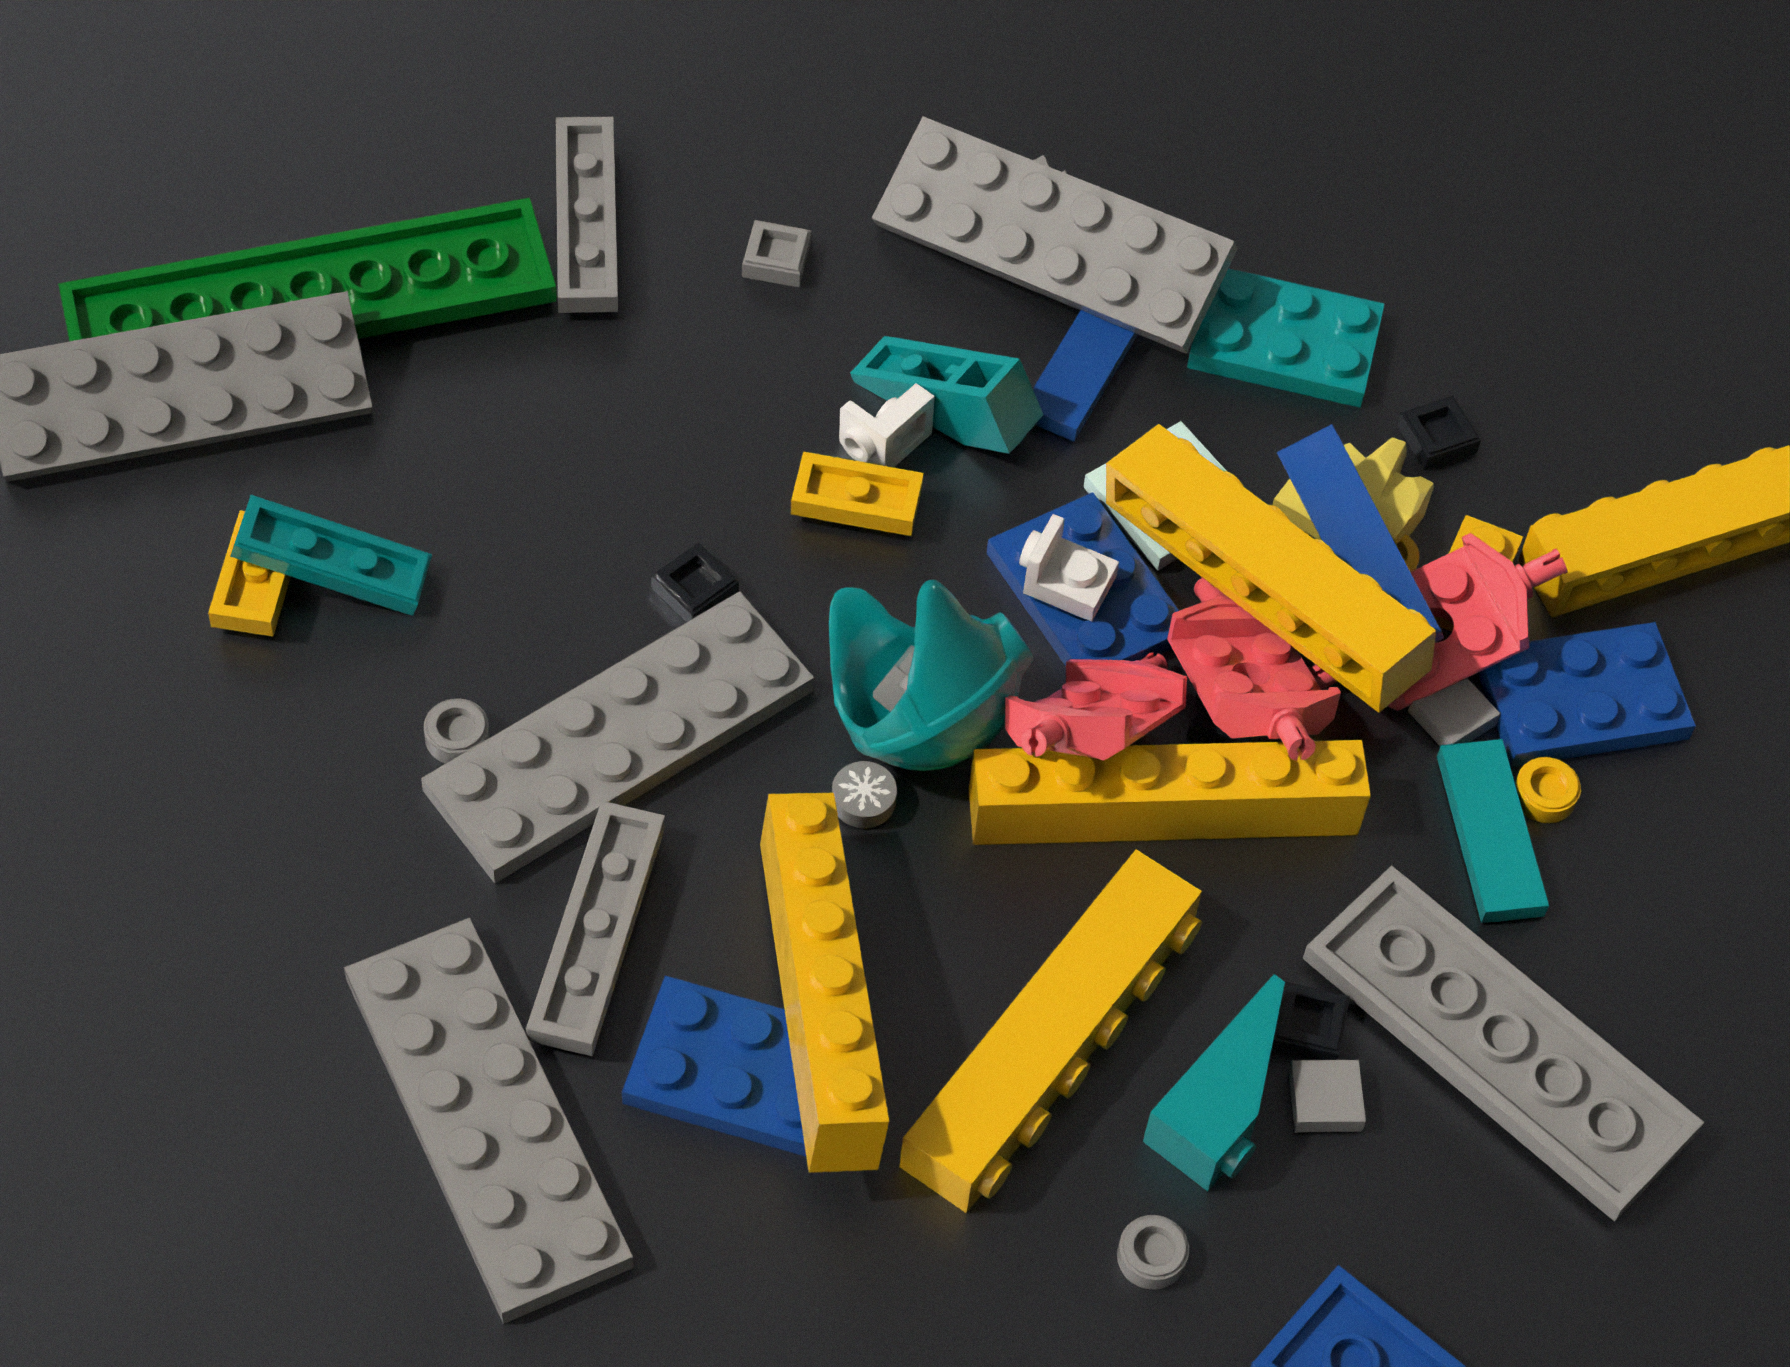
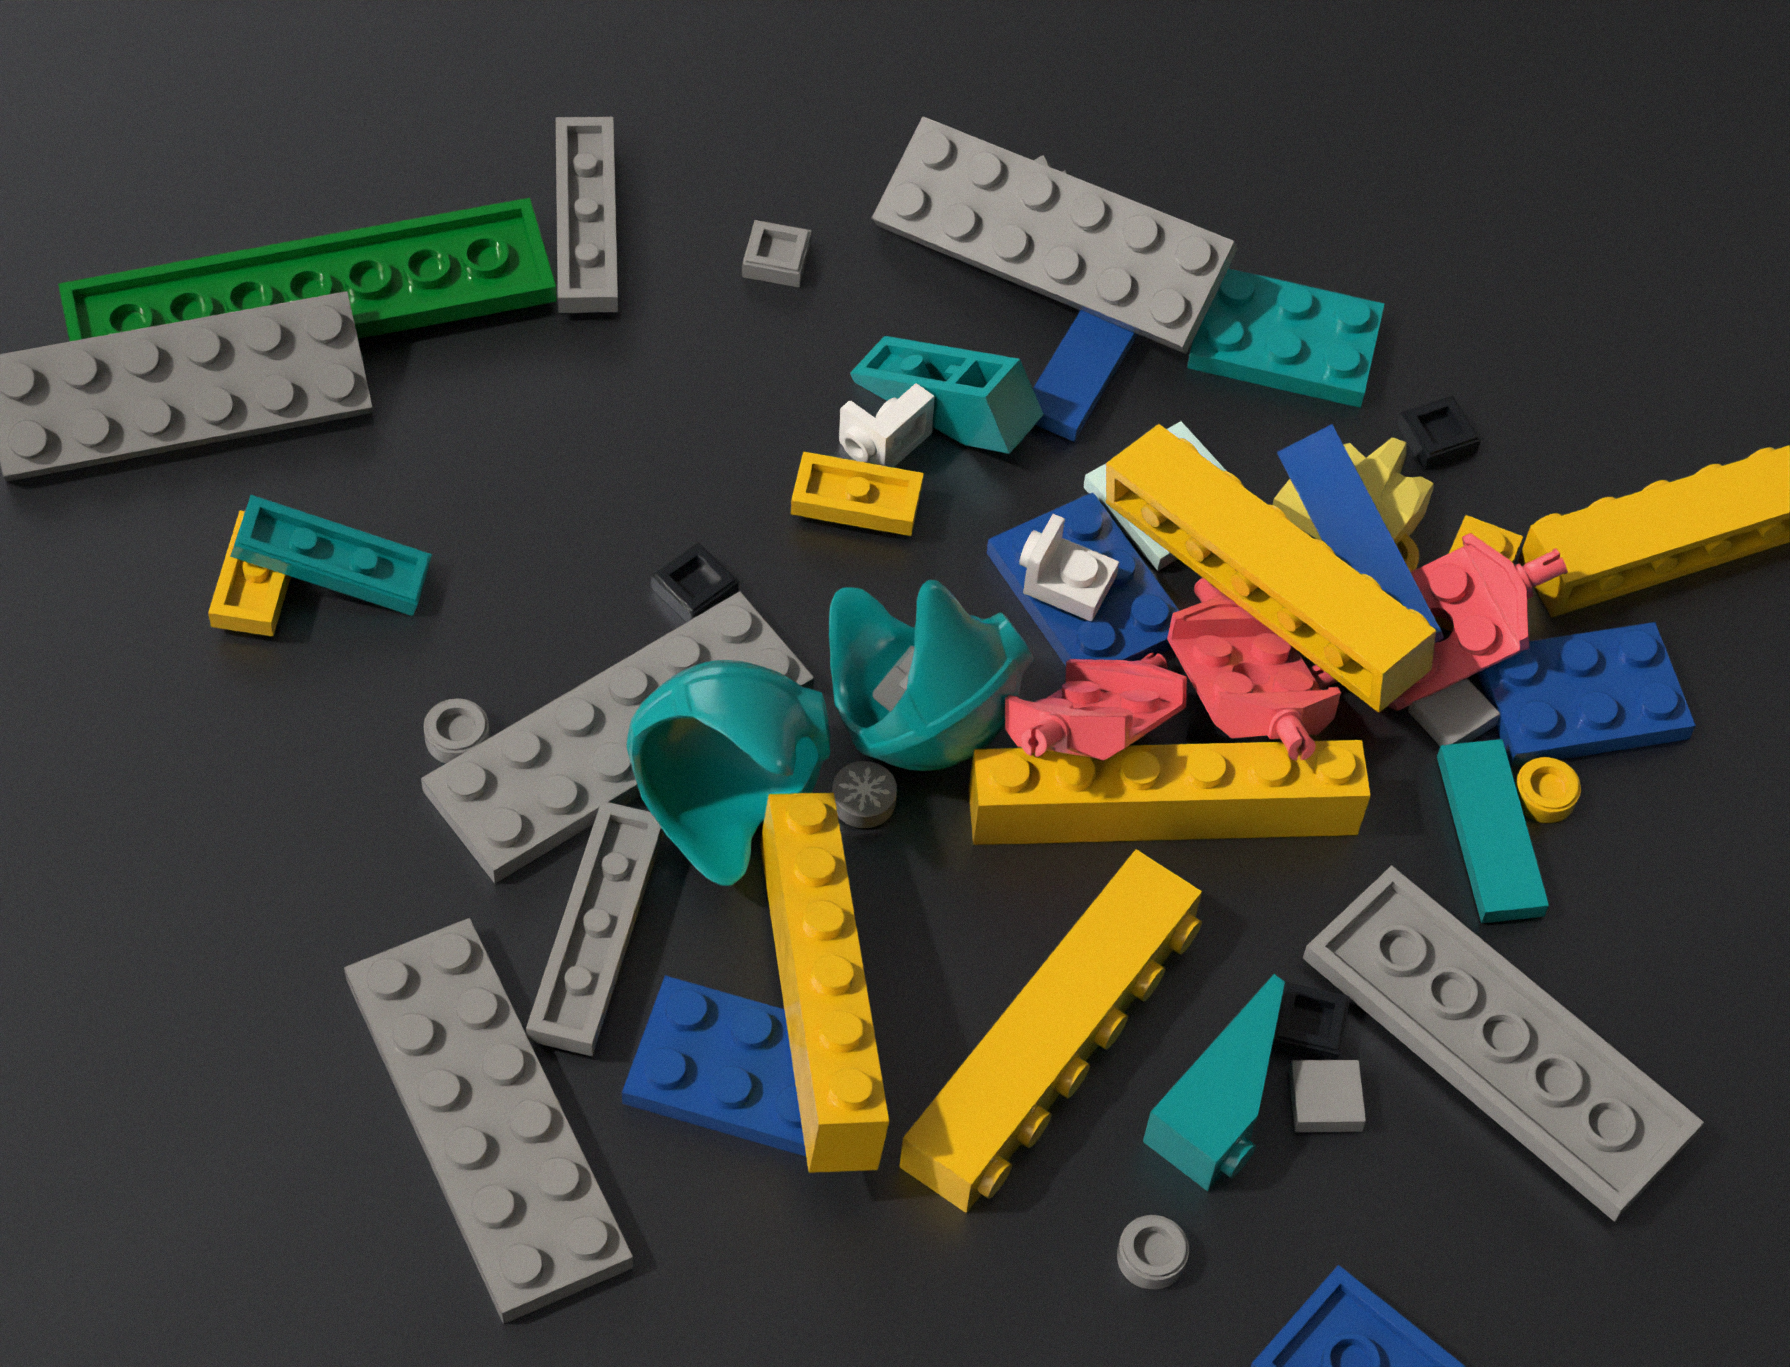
(715, 749): none -> teal piece

